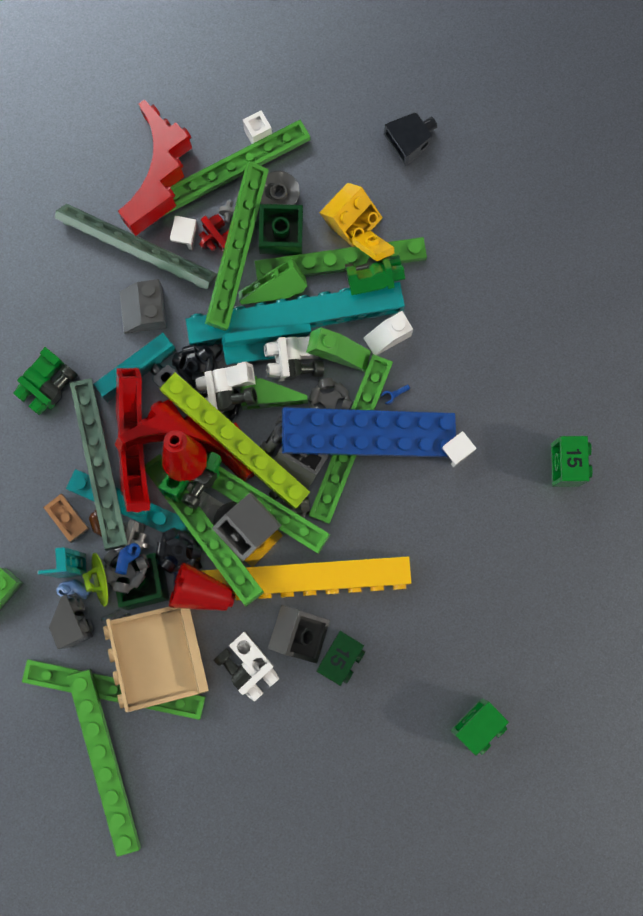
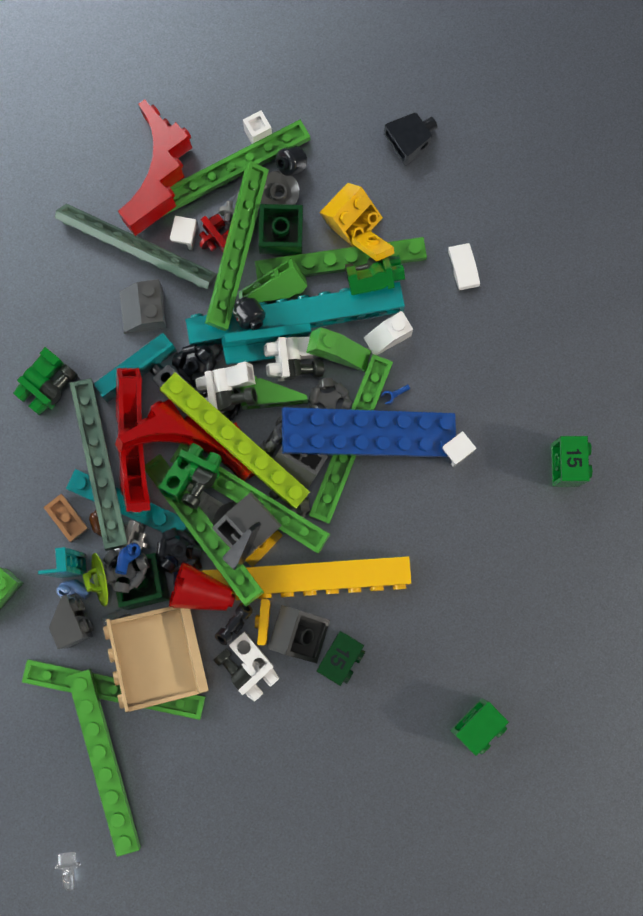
(67, 864): none -> clear piece
(183, 456): red cone -> none
(234, 625): none -> black piece
(239, 551): none -> black slope
(249, 313): none -> black head
(262, 622): none -> yellow plate
(291, 160): none -> black head
(464, 266): none -> white slope

